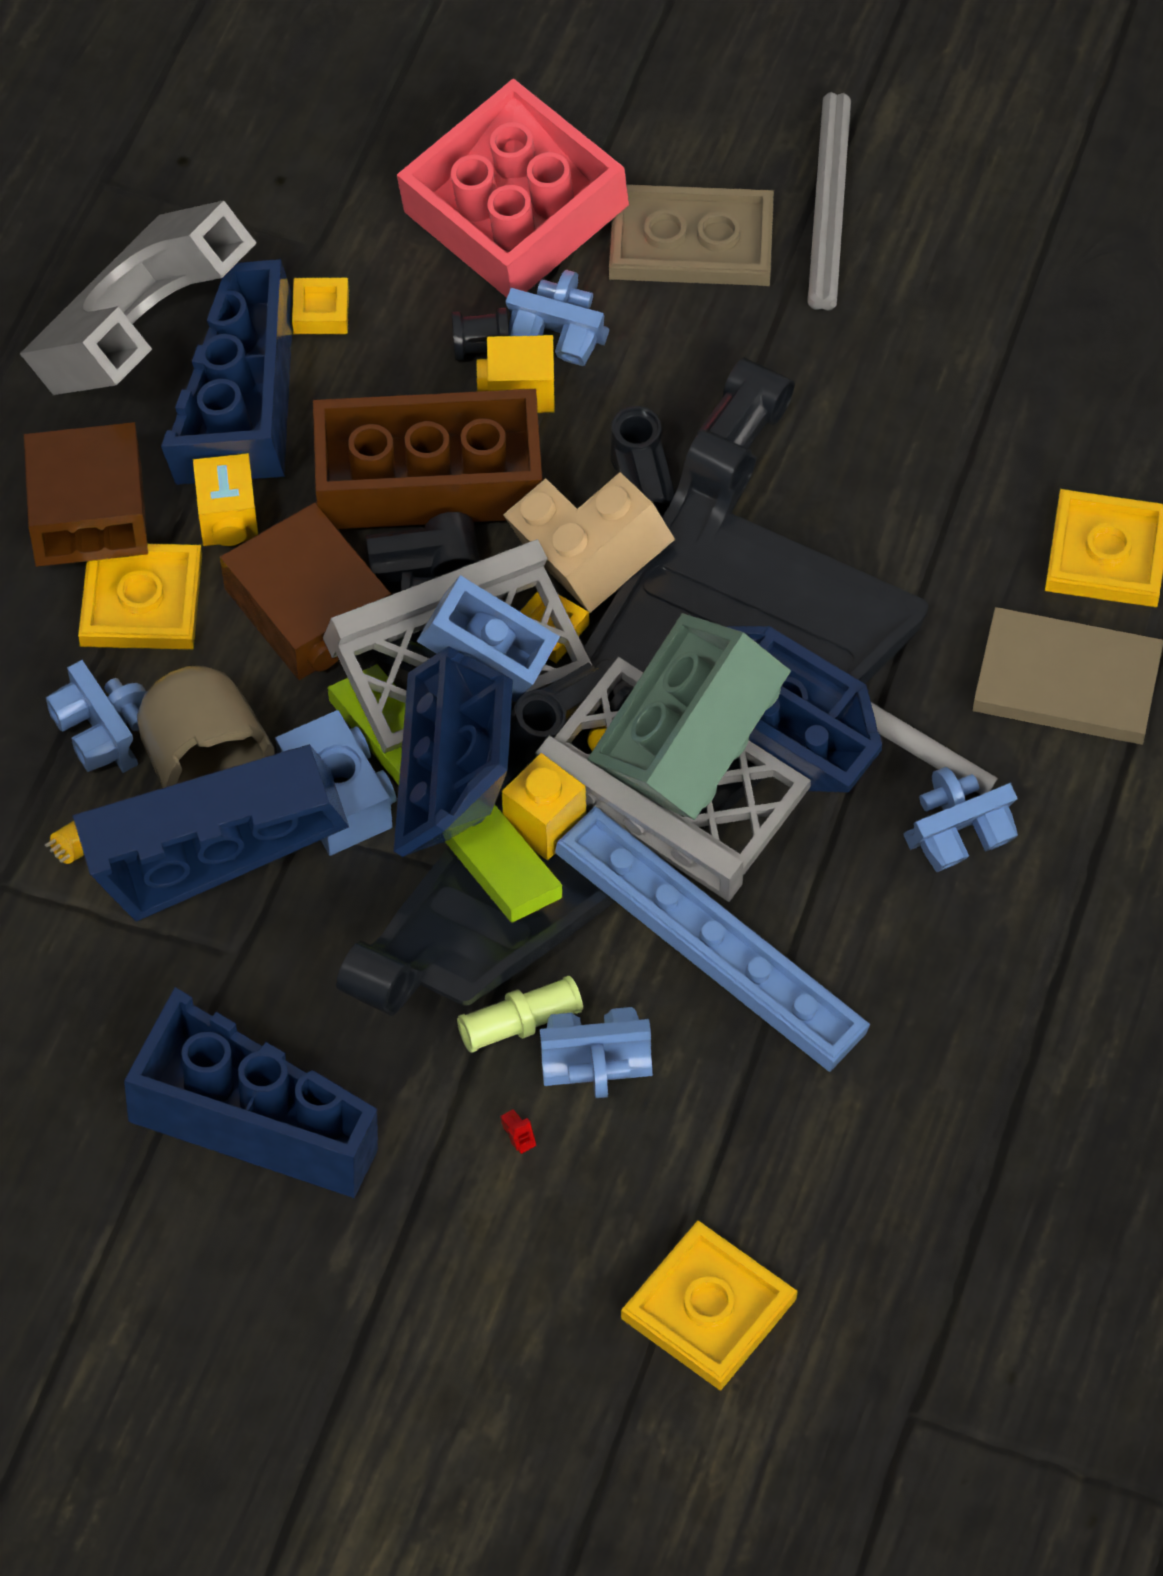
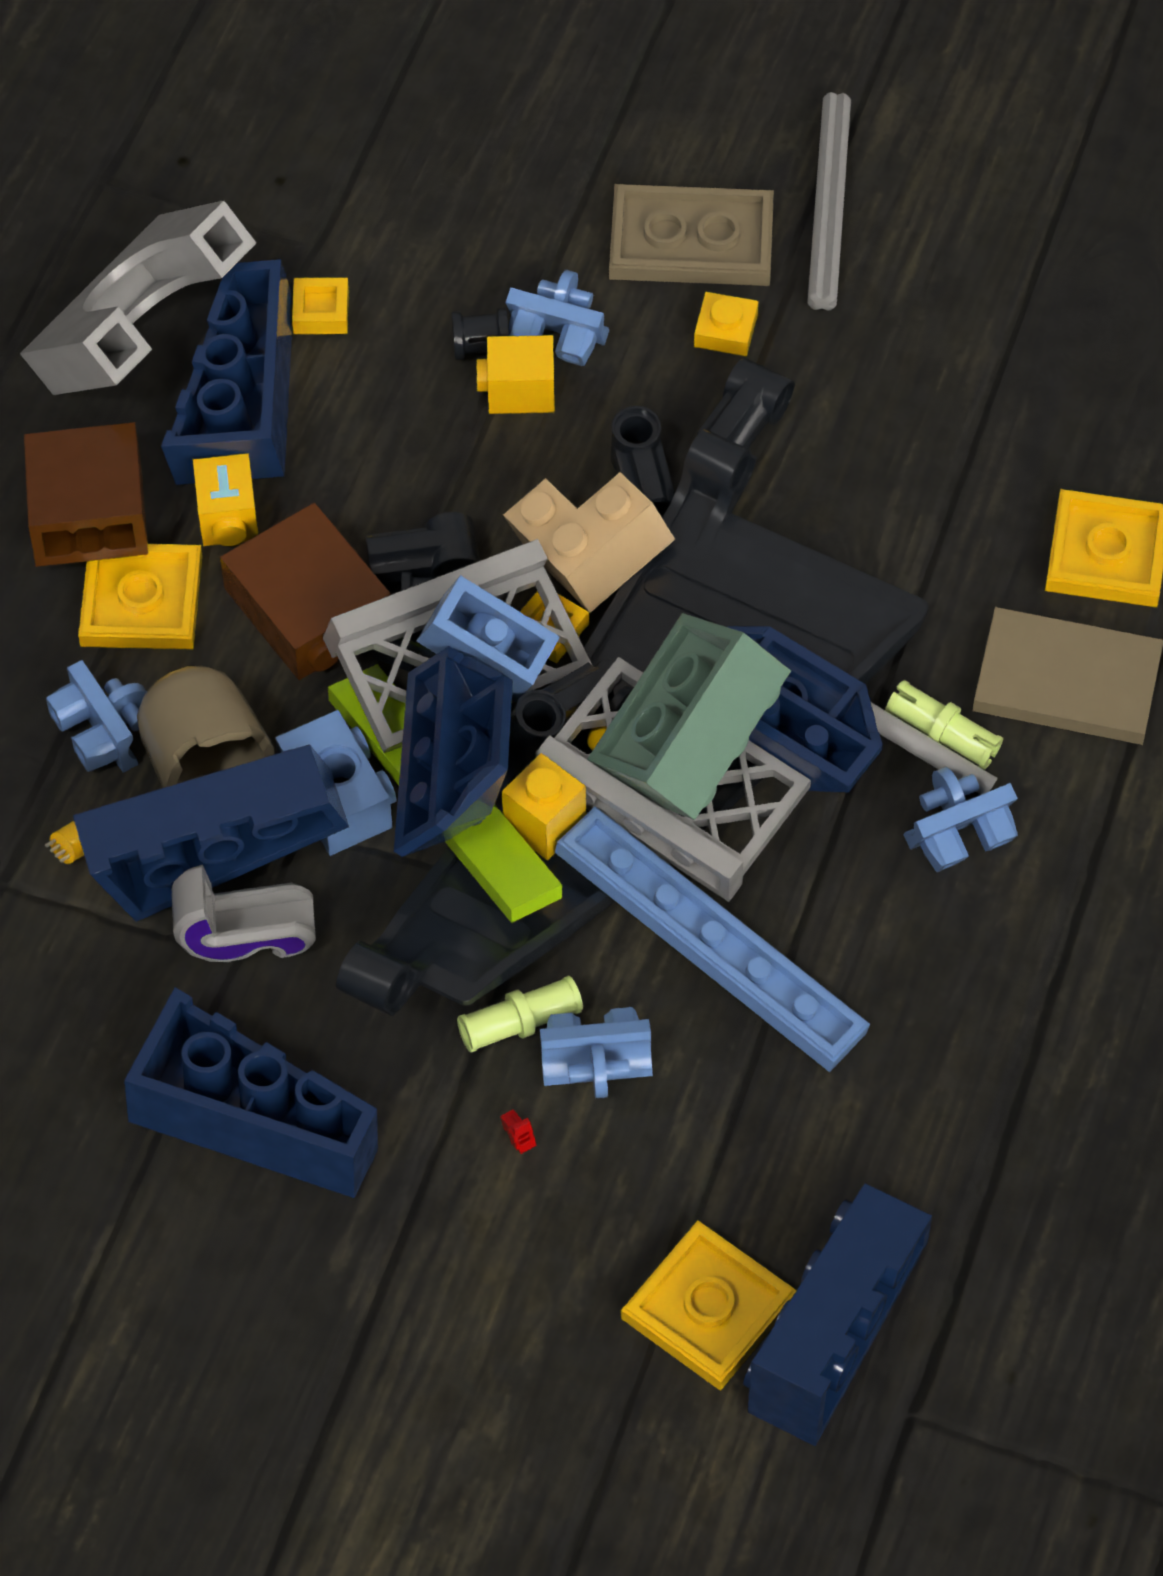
(240, 921): none -> light grey animal
(425, 456): reddish brown brick -> none
(513, 189): coral slope -> none
(726, 324): none -> yellow plate
(835, 1313): none -> dark blue wedge
(944, 724): none -> yellowish green pin

